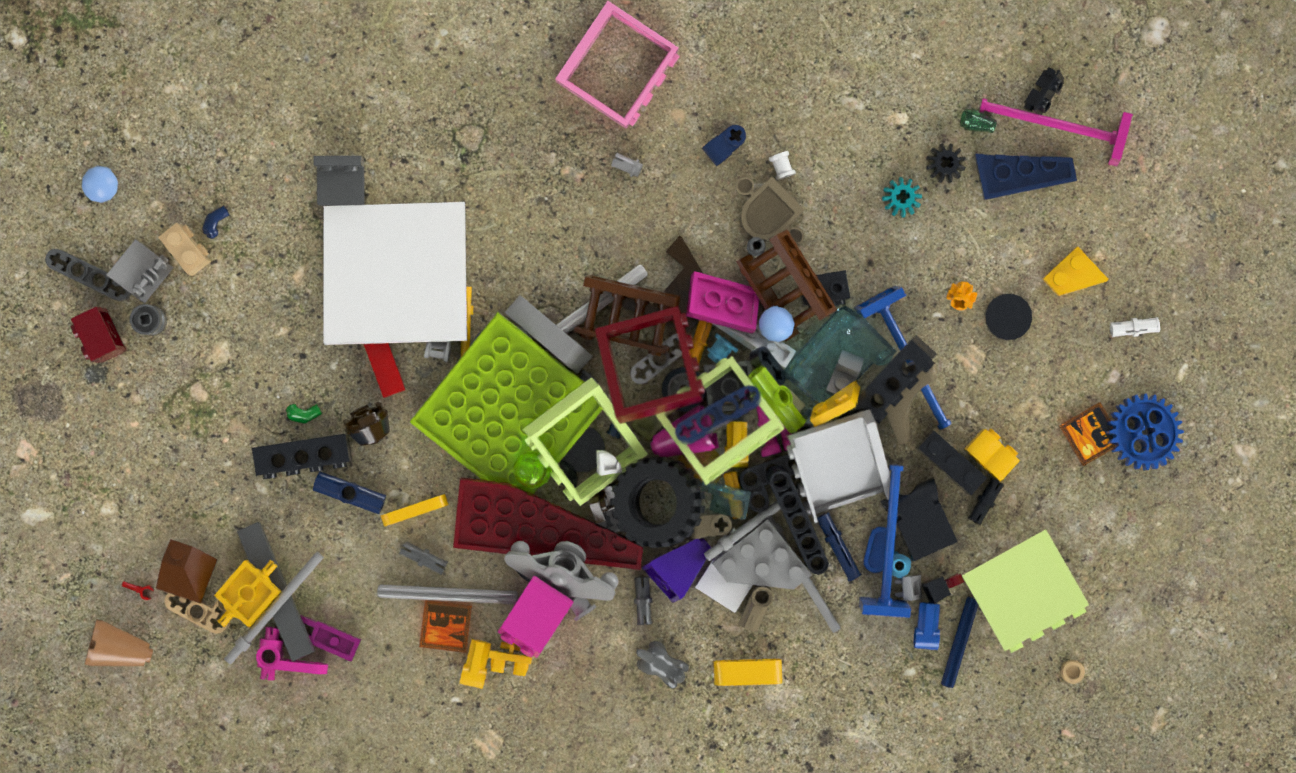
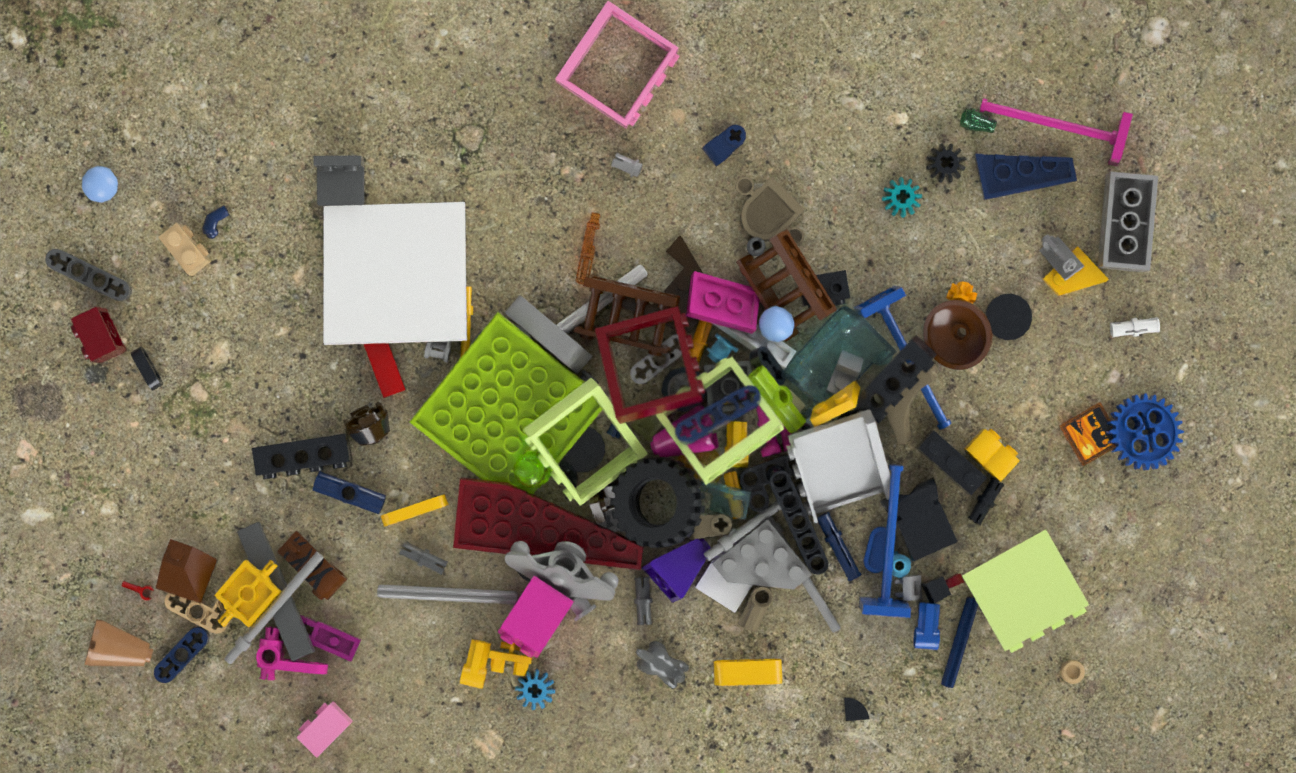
(140, 271): light grey hinge -> none
(146, 368): none -> black beam
(148, 319): dark grey wheel -> none
(189, 637): none -> dark blue beam
(303, 416): green arm -> none
(324, 578): none -> reddish brown door
(324, 729): none -> bright pink brick
(445, 626): clear orange tile -> none
(528, 694): none -> dark azure gear
(588, 248): none -> clear orange piece
(607, 463): white tile -> none
(782, 165): white bush -> none
(854, 710): none -> black tile
(944, 337): none -> reddish brown dish
(1050, 84): black hinge -> none
(1060, 256): none -> light grey hinge
(1139, 212): none -> light grey brick

